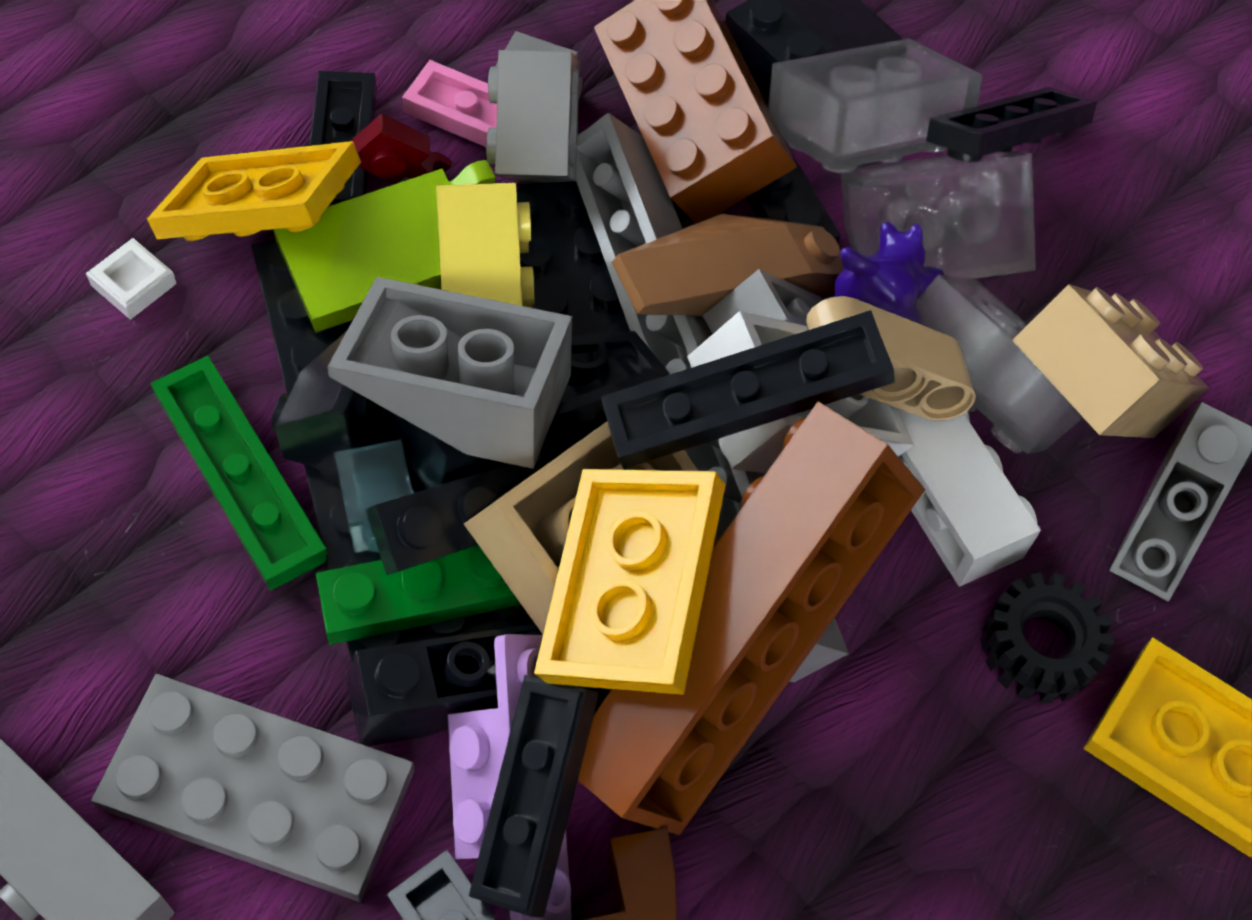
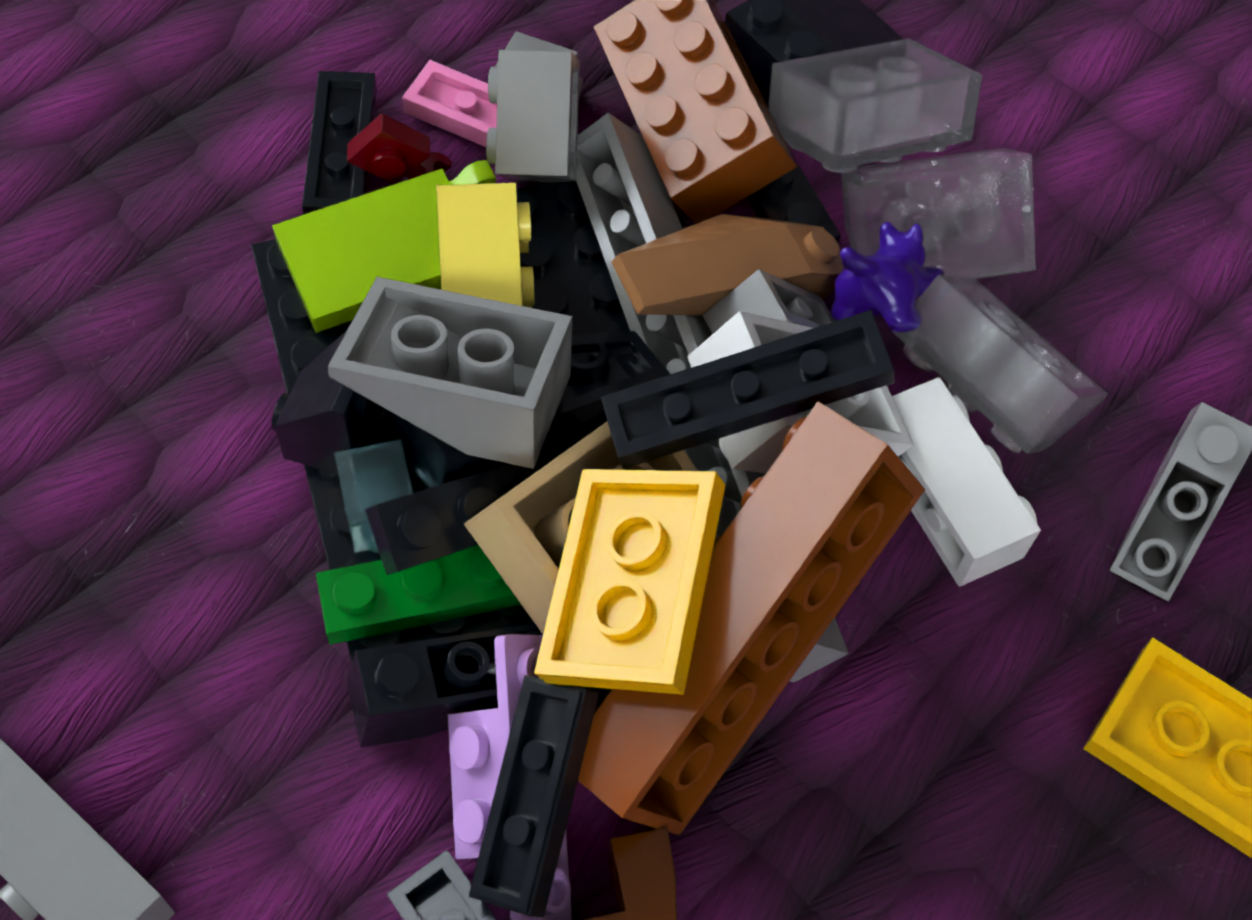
(131, 278): white tile -> none
(240, 473): green plate -> none
(255, 192): yellow plate -> none
(255, 787): light grey plate -> none
(926, 363): tan beam -> none
(1009, 123): black plate -> none
(1069, 612): black tyre -> none
(1112, 362): tan brick -> none

